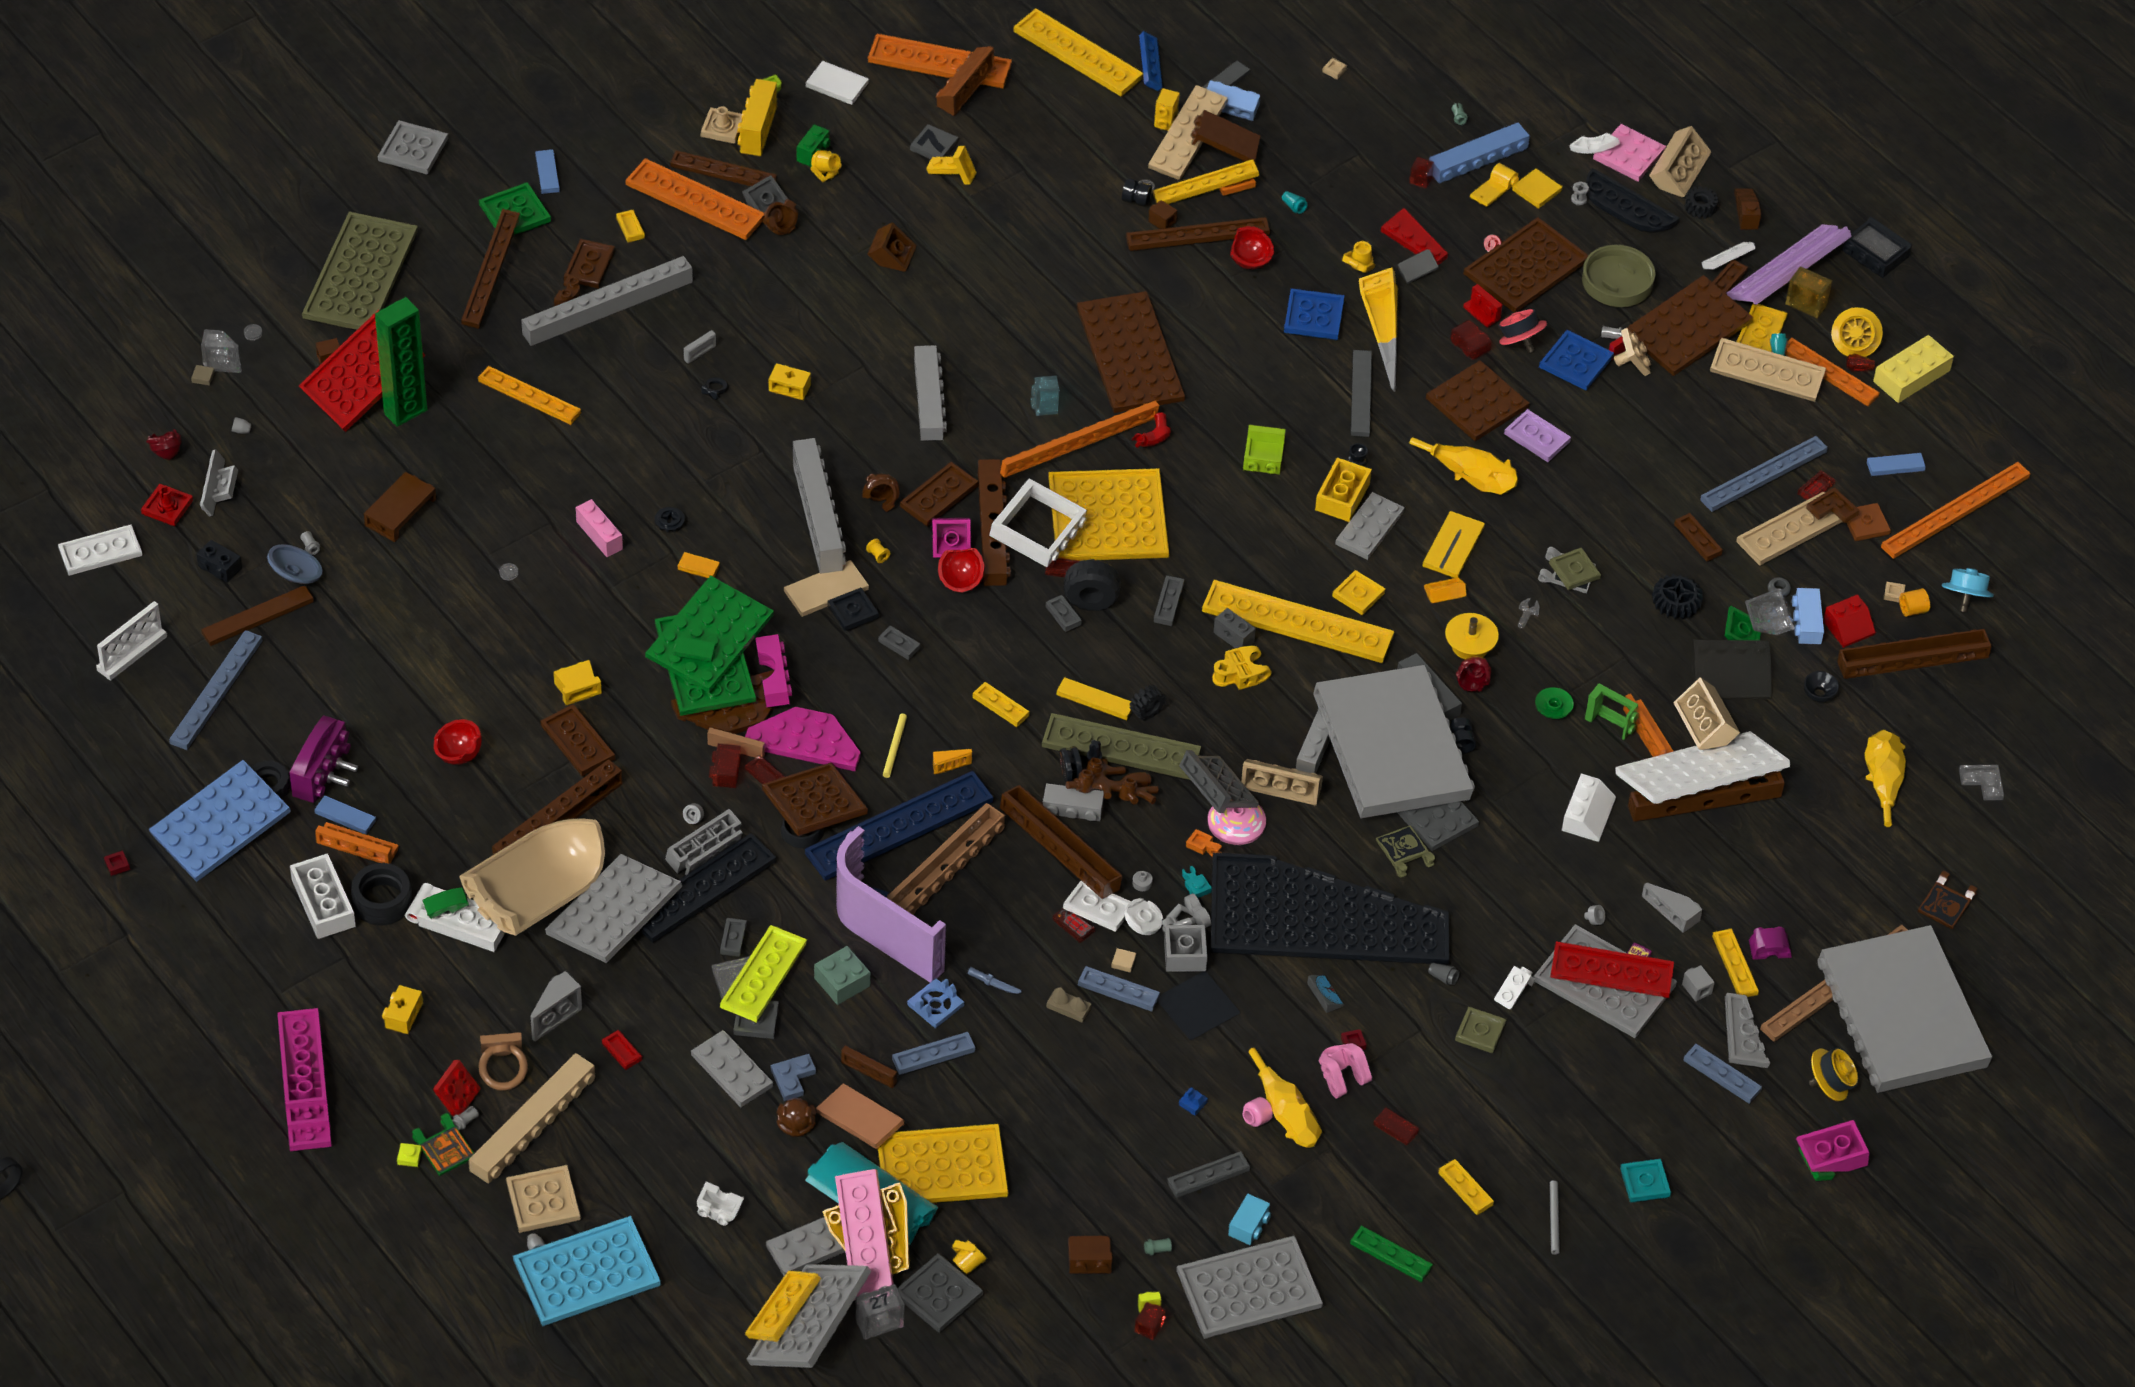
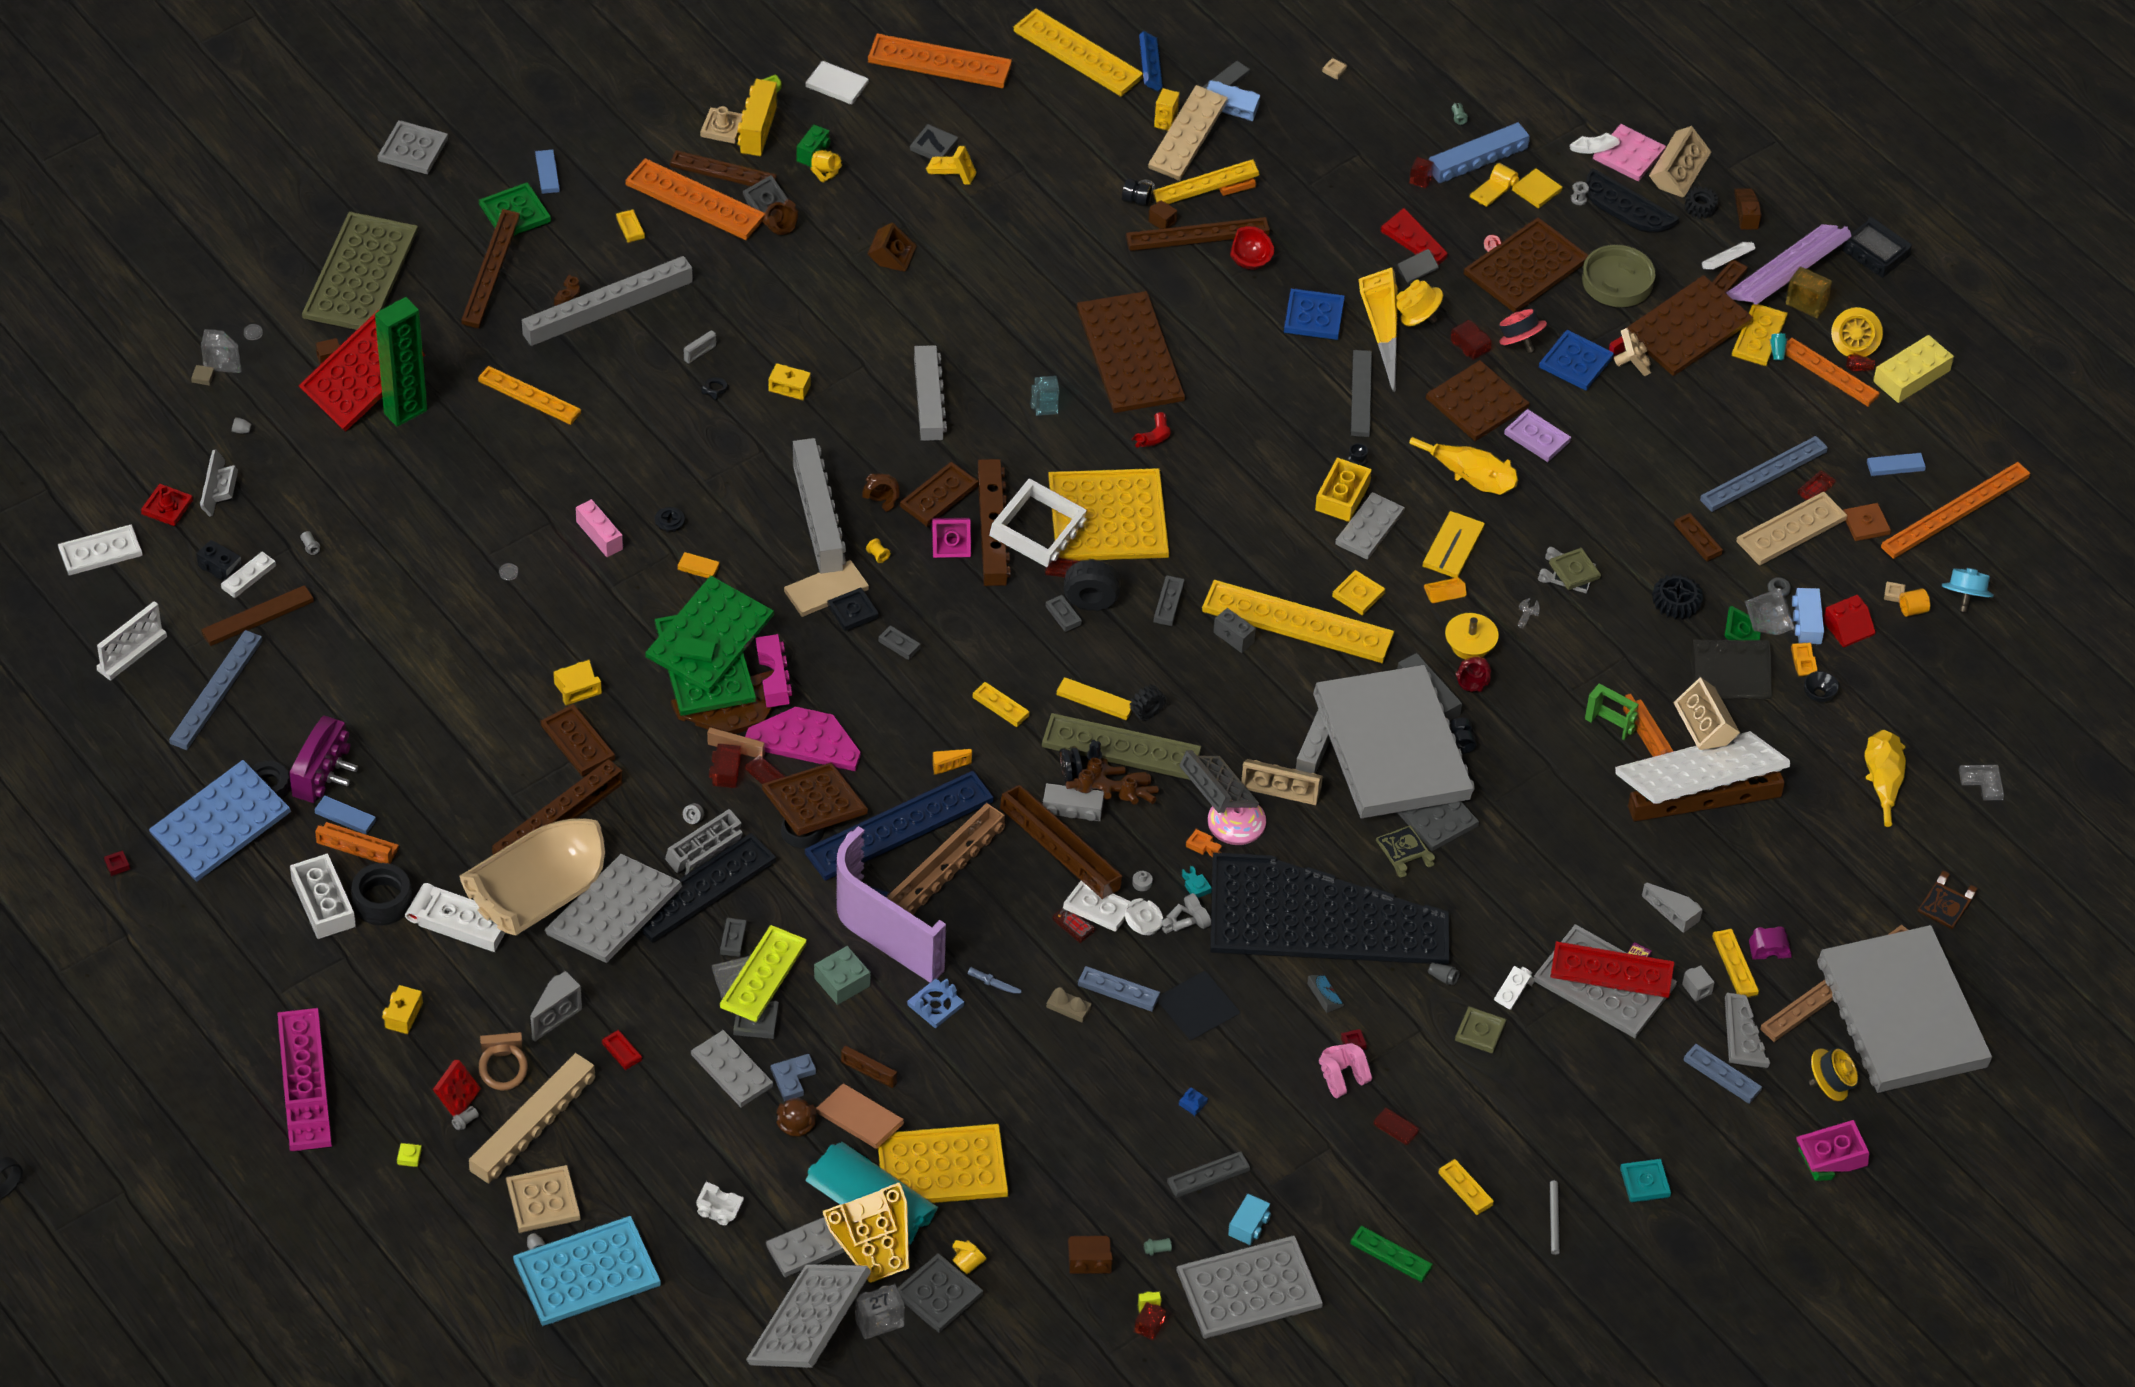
(165, 445): dark red hair -> none
(248, 574): none -> white plate
(294, 564): sand blue dish -> none
(398, 505): reddish brown panel -> none
(446, 1148): flag -> none
(447, 900): green slope -> none
(458, 742): red cylinder -> none
(590, 262): reddish brown tile -> none
(782, 1306): yellow tile -> none
(864, 1227): bright pink plate -> none
(894, 745): light yellow bar -> none
(933, 1053): sand blue plate -> none
(961, 569): red cylinder -> none
(966, 80): dark orange slope -> none
(1079, 439): orange plate -> none
(1123, 960): tan tile -> none
(1185, 948): light grey brick -> none
(1225, 136): reddish brown panel -> none
(1240, 668): yellow piece -> none
(1257, 1112): bright pink head -> none
(1264, 449): lime panel -> none
(1288, 1105): yellow piece -> none
(1296, 203): teal cone -> none
(1361, 257): yellow piece -> none
(1419, 303): none -> yellow piece
(1483, 306): red bracket -> none
(1554, 703): green dish -> none
(1588, 808): white slope -> none
(1595, 915): light grey tile -> none
(1613, 333): light grey pin -> none
(1768, 369): tan plate -> none
(1803, 658): none -> light orange slope
(1833, 502): reddish brown plate -> none
(1914, 653): reddish brown piece -> none

